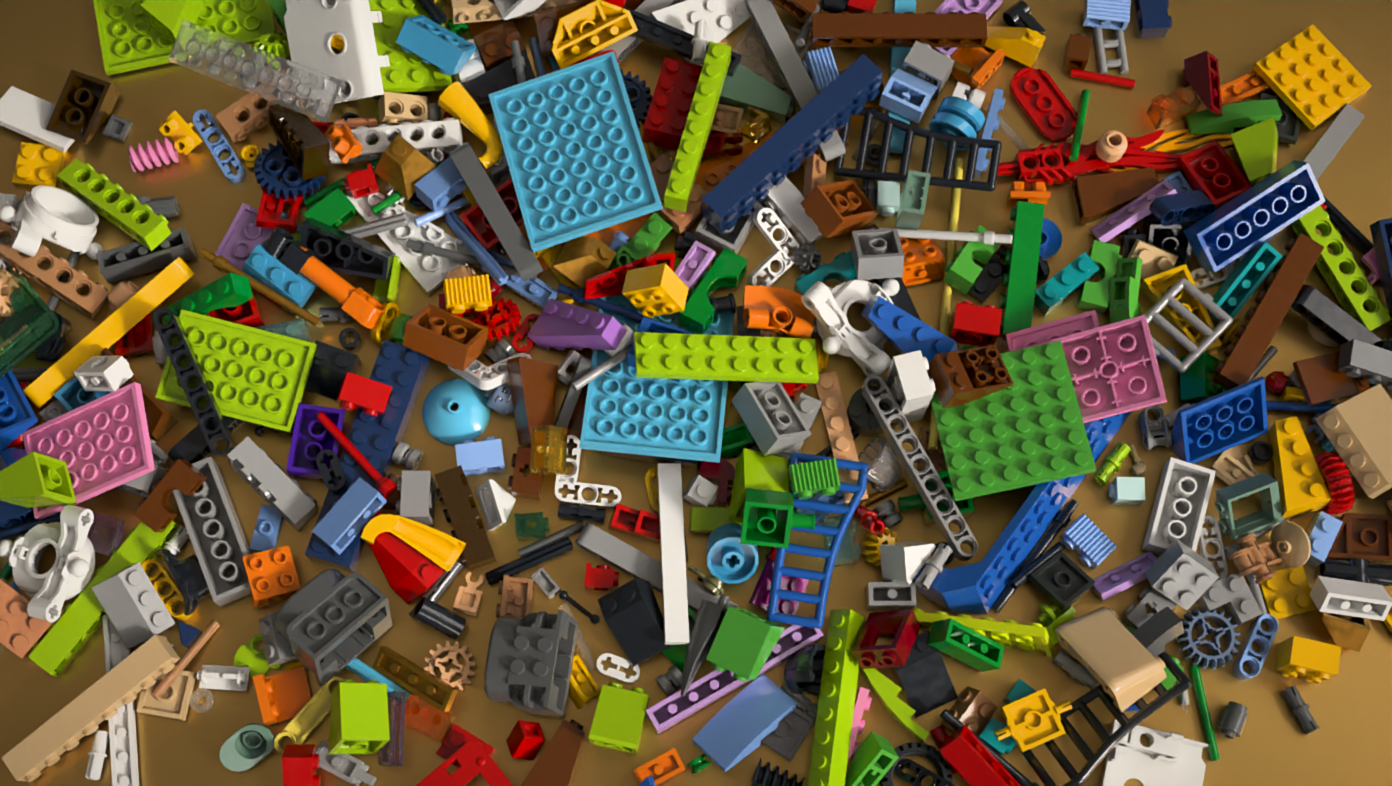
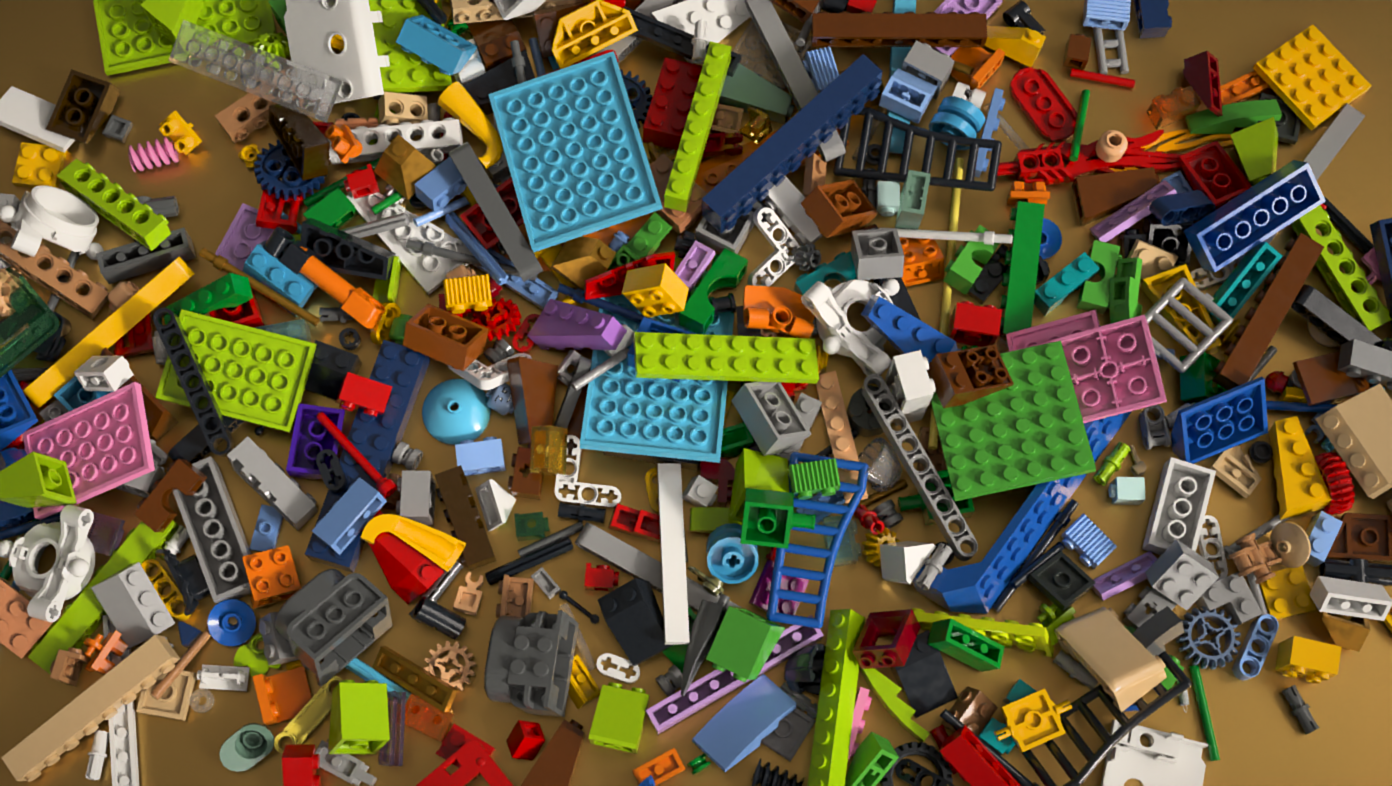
(68, 666): none -> medium nougat bracket
(111, 643): none -> orange hips
(218, 146): medium blue beam -> none
(225, 632): none -> blue dish
(890, 596): light grey brick -> none
(1233, 720): dark grey brick -> none
(1270, 504): sand green window -> none

